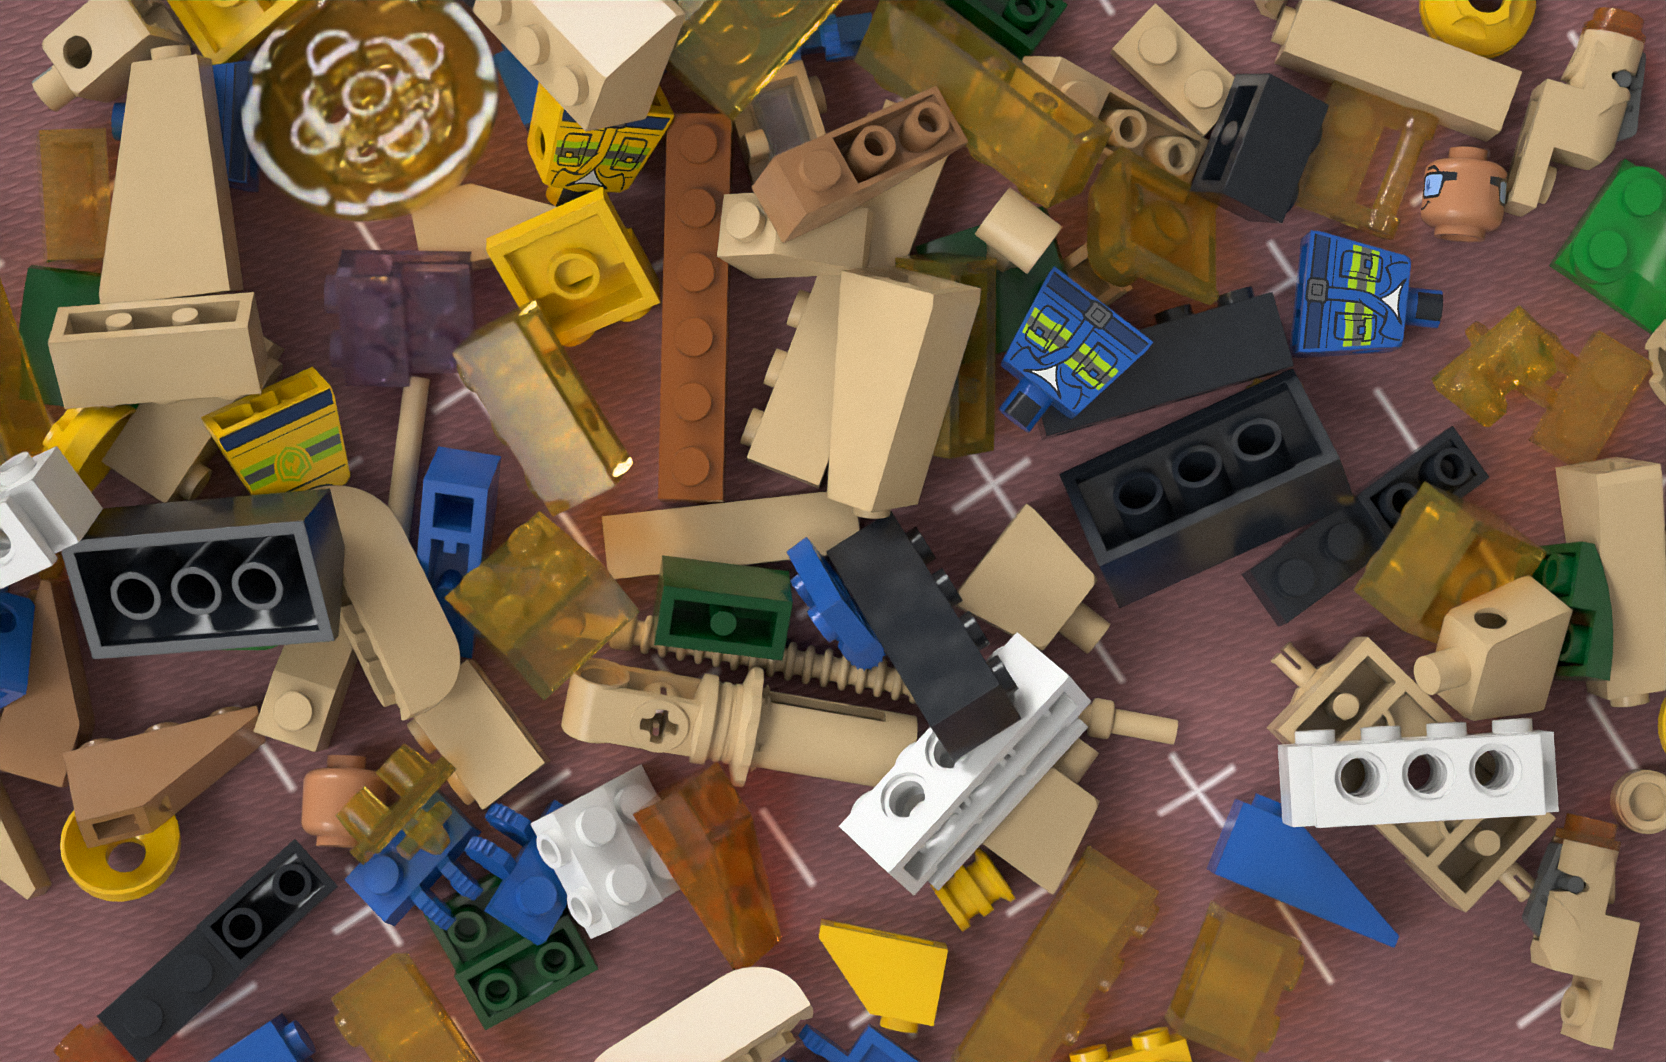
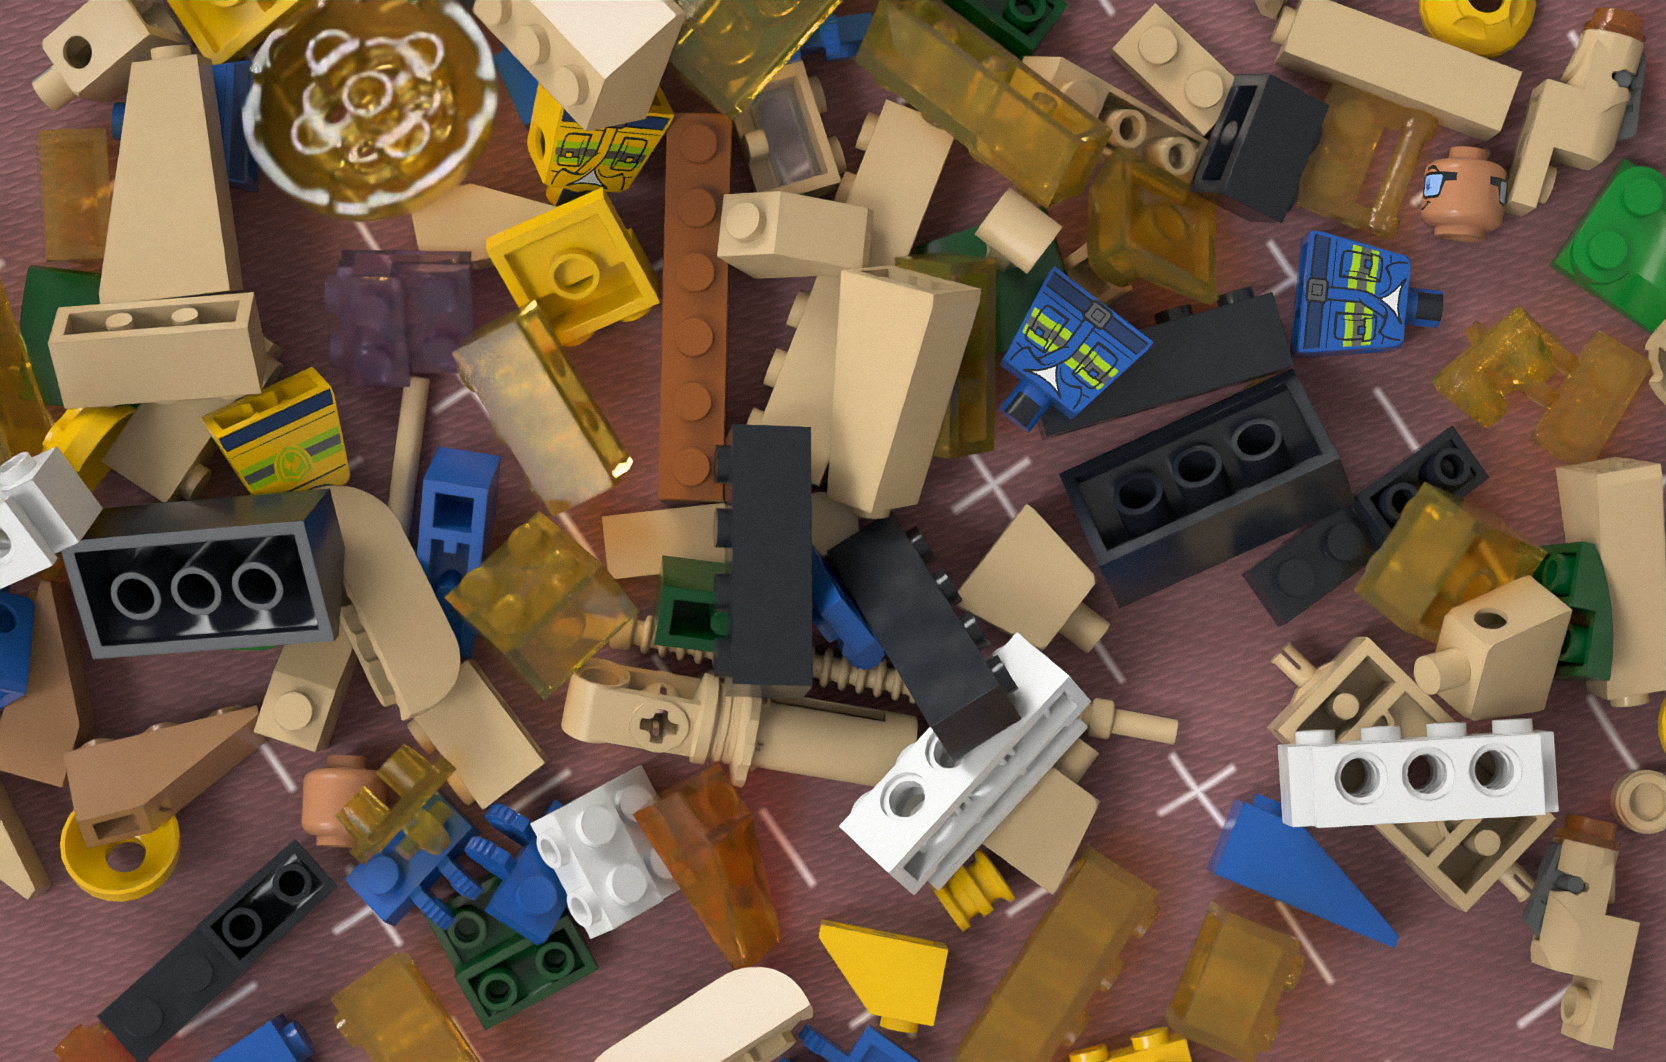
(766, 561): none -> black brick
(856, 163): medium nougat slope -> none

